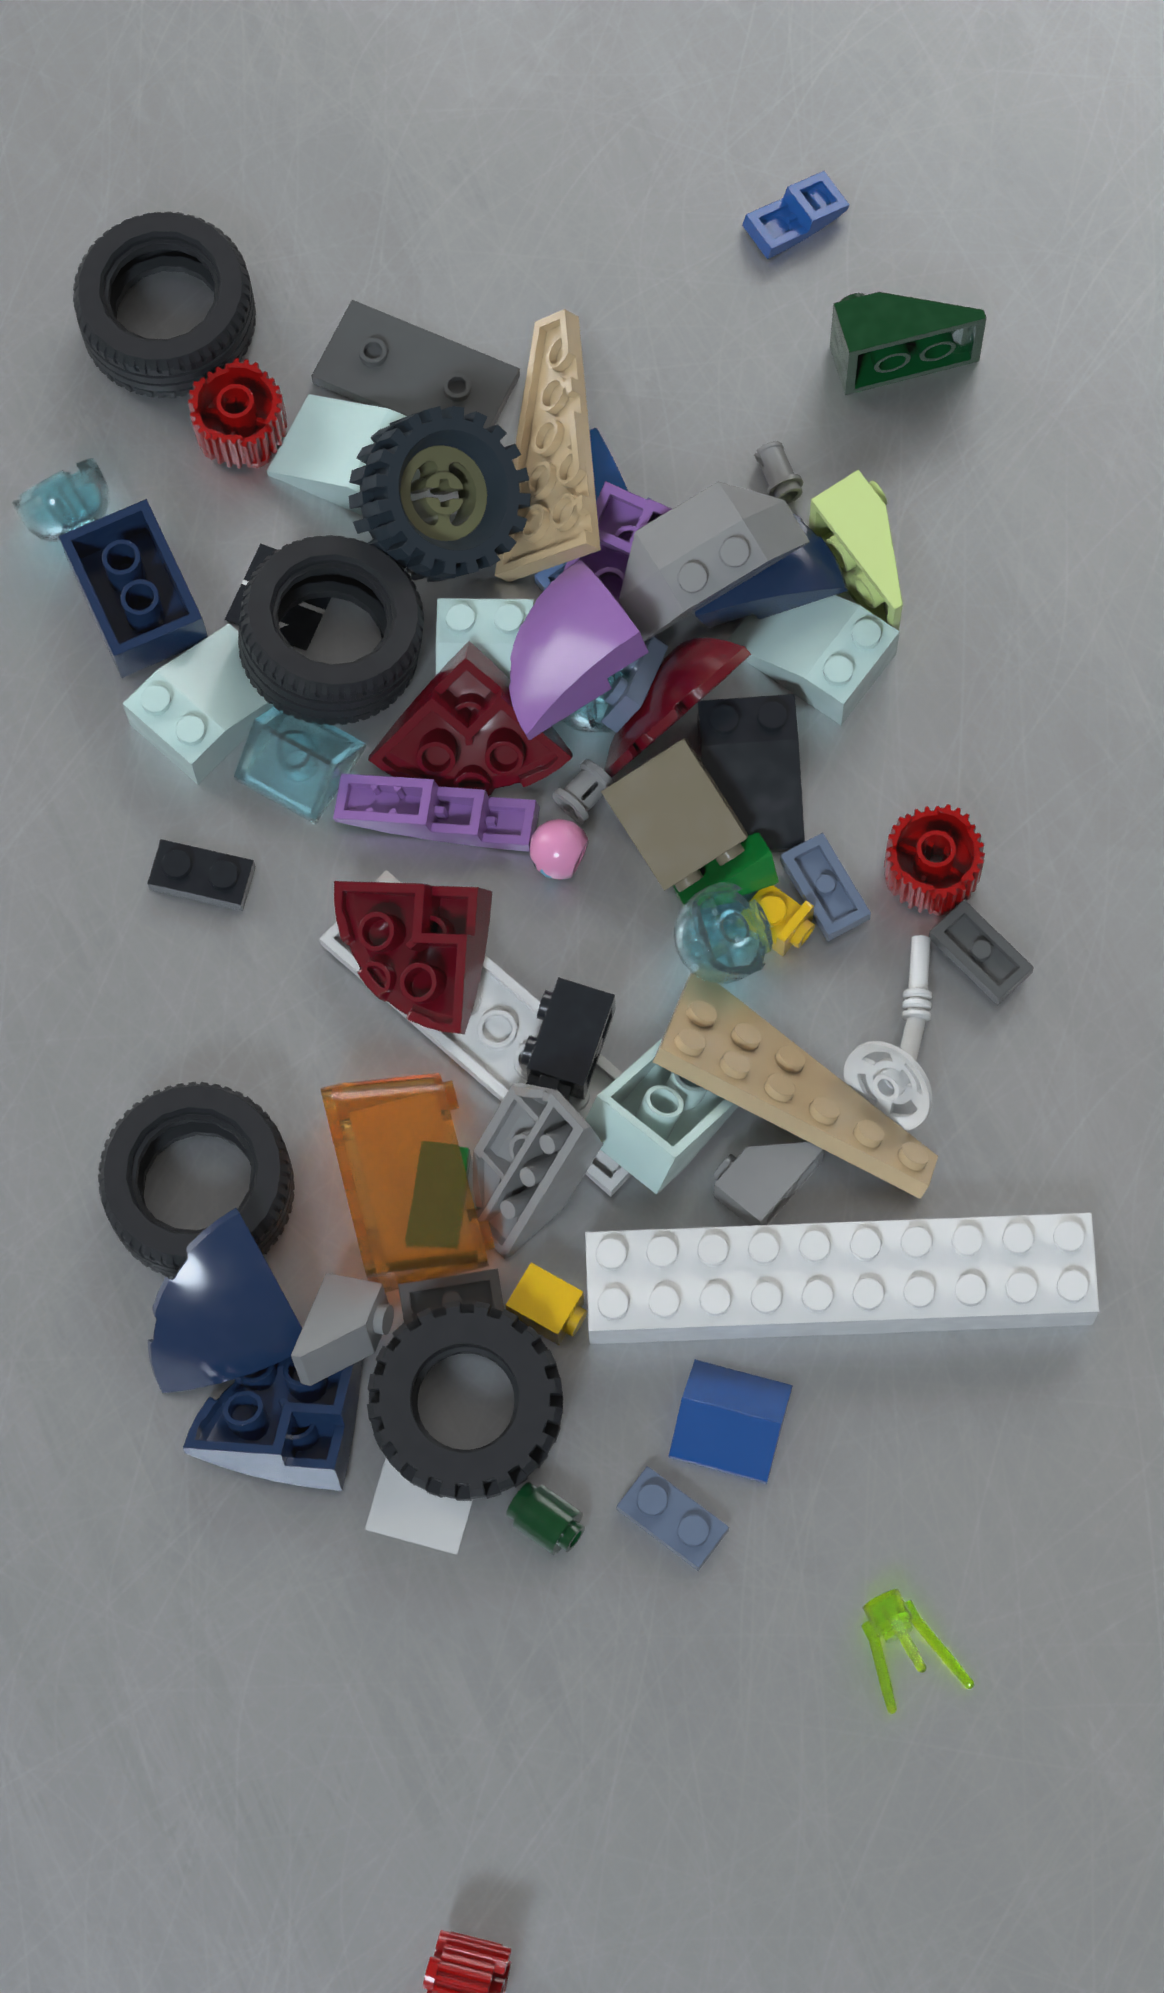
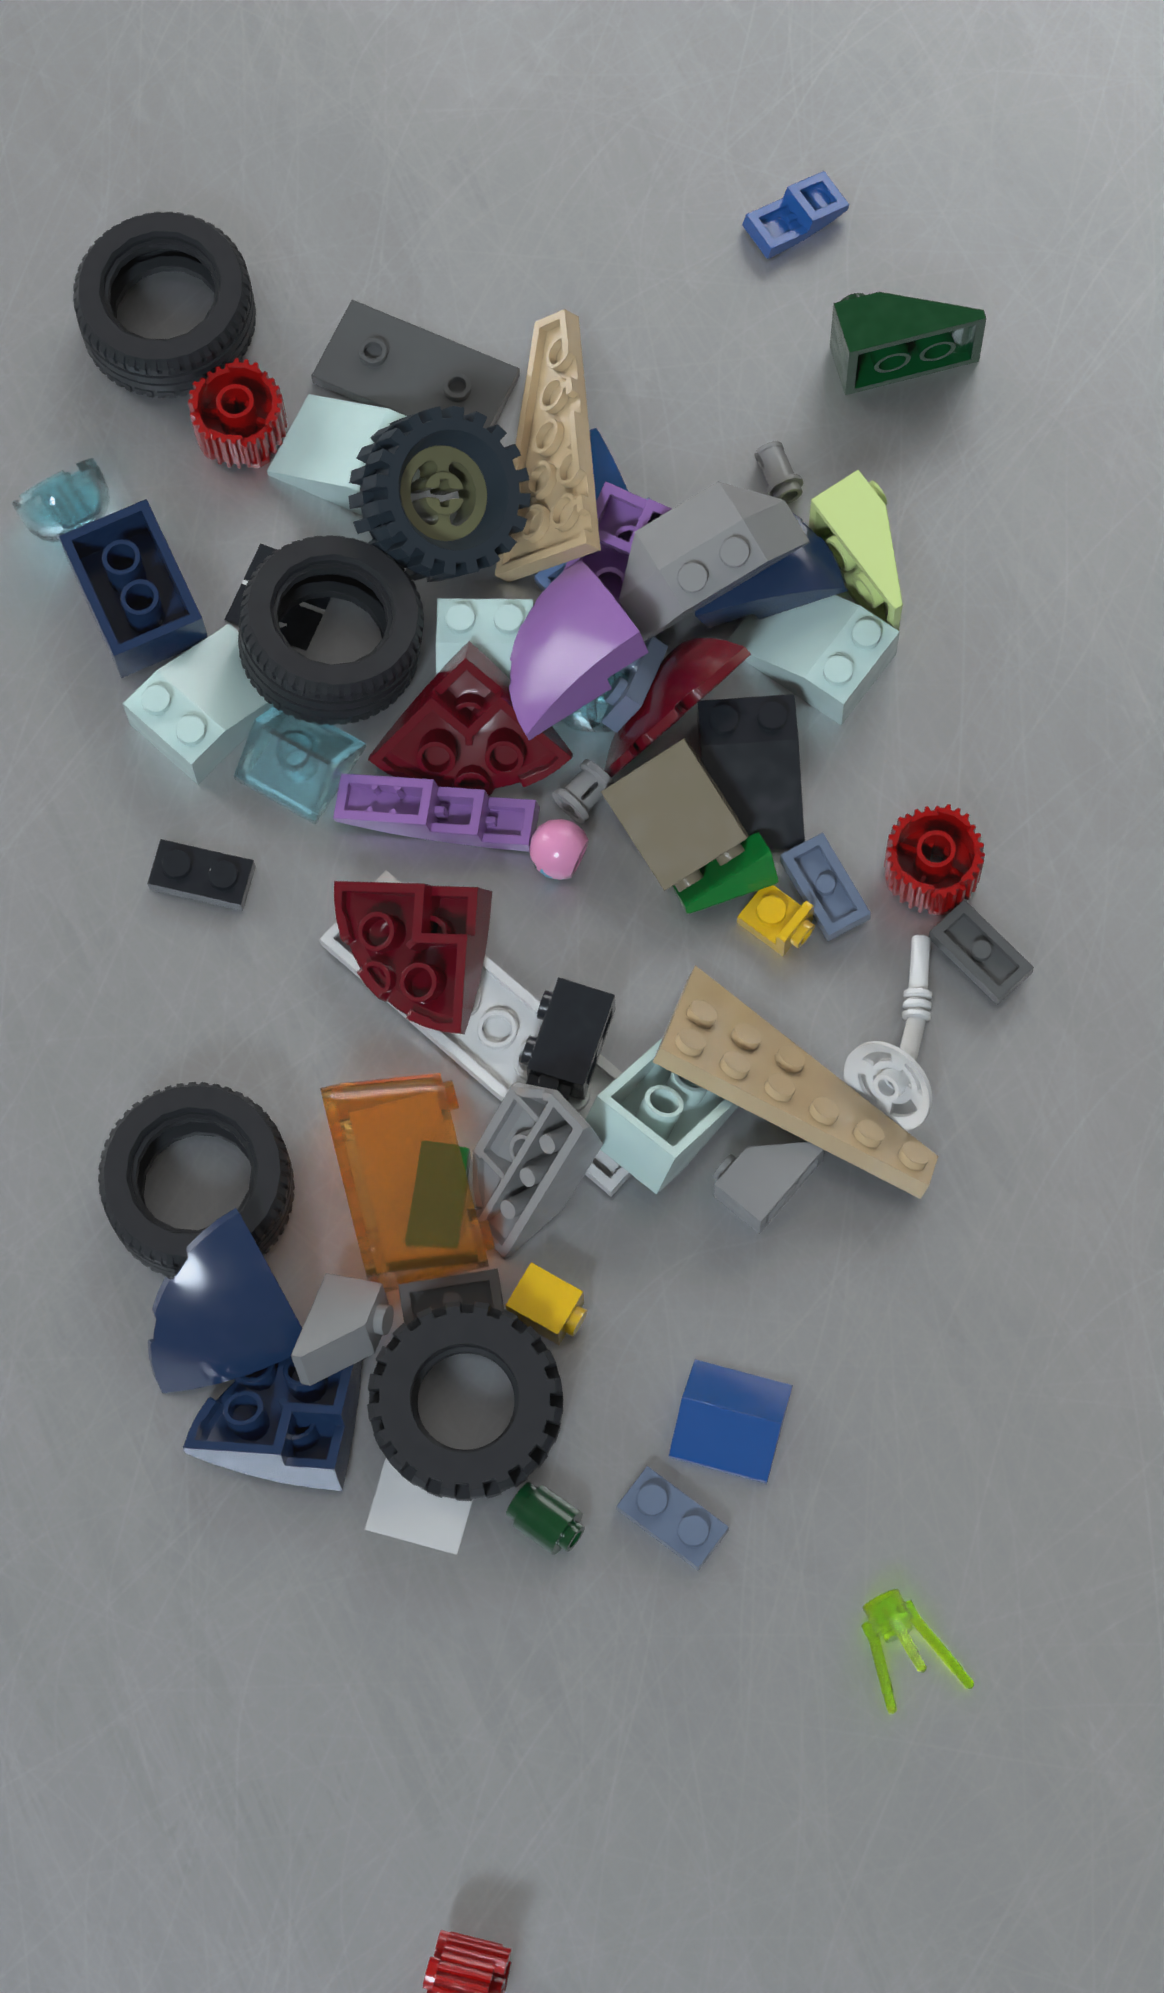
(722, 934): clear light blue cylinder -> none
(841, 1278): white brick -> none

